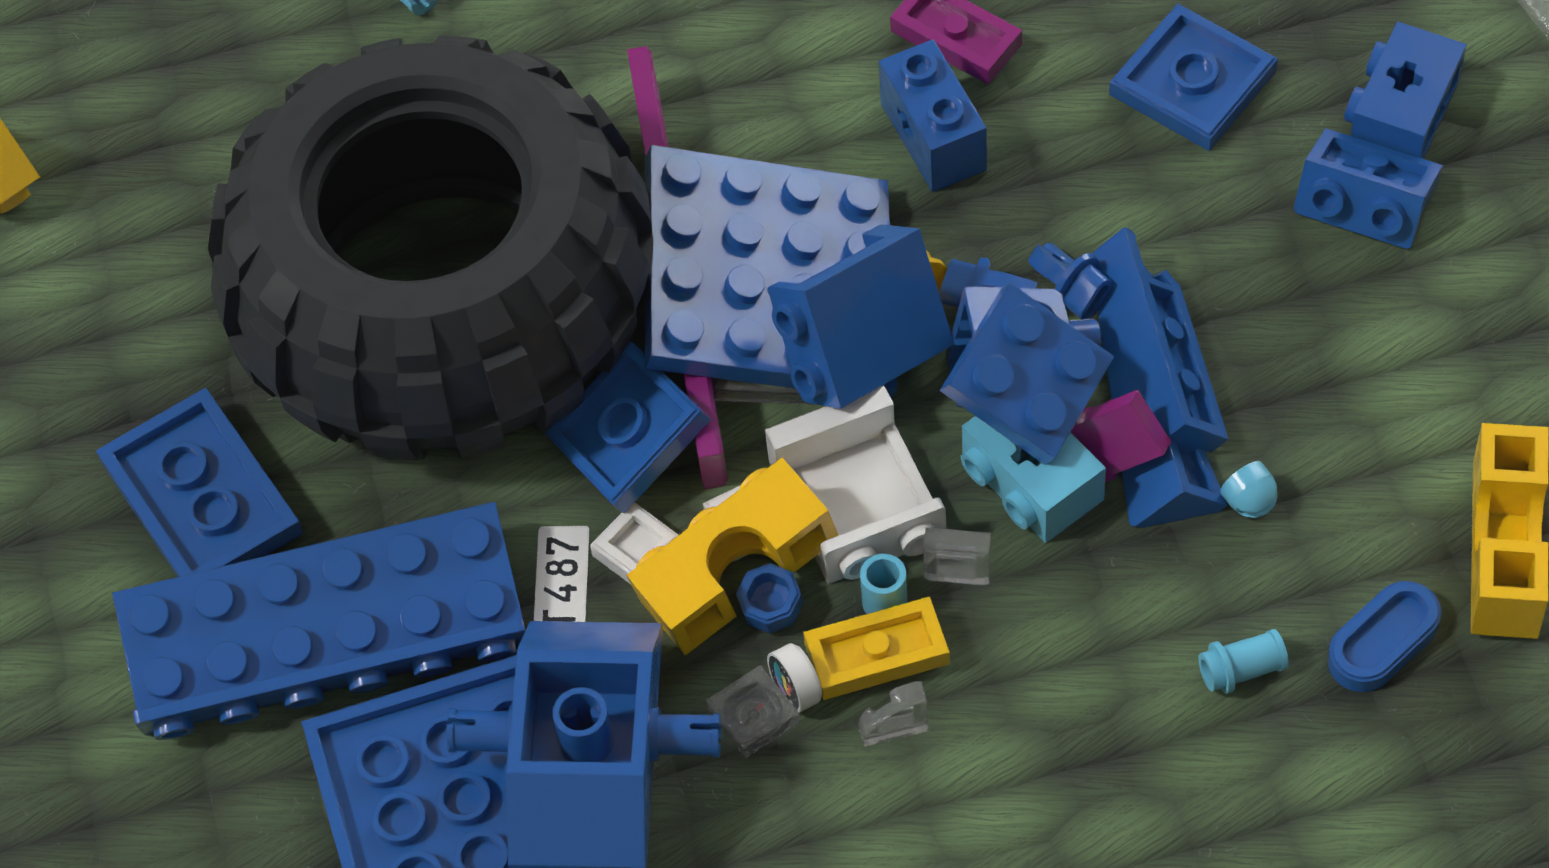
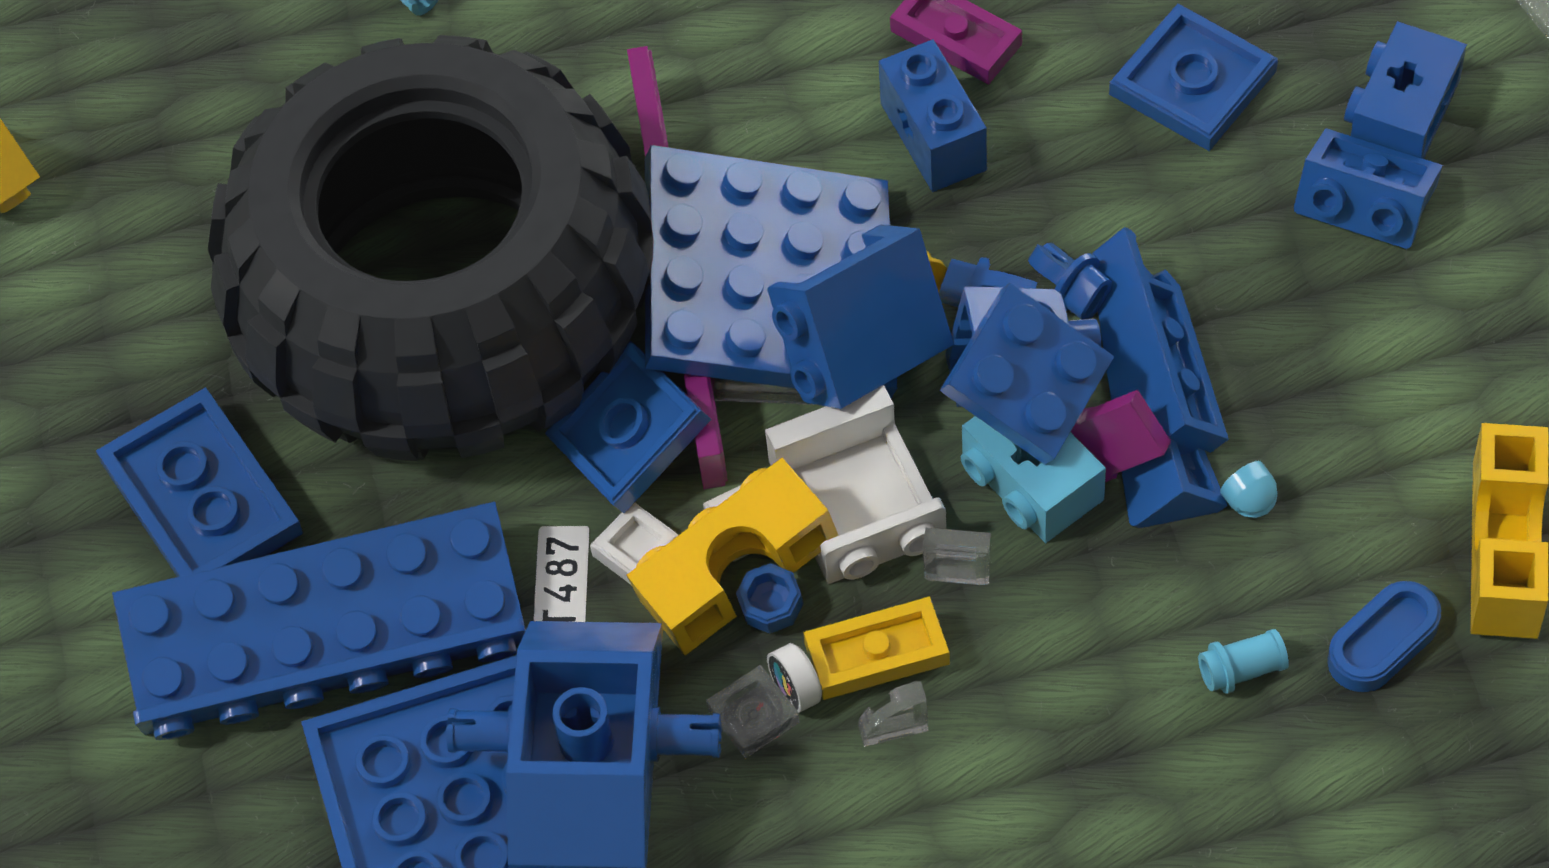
(880, 572): medium azure hinge -> none

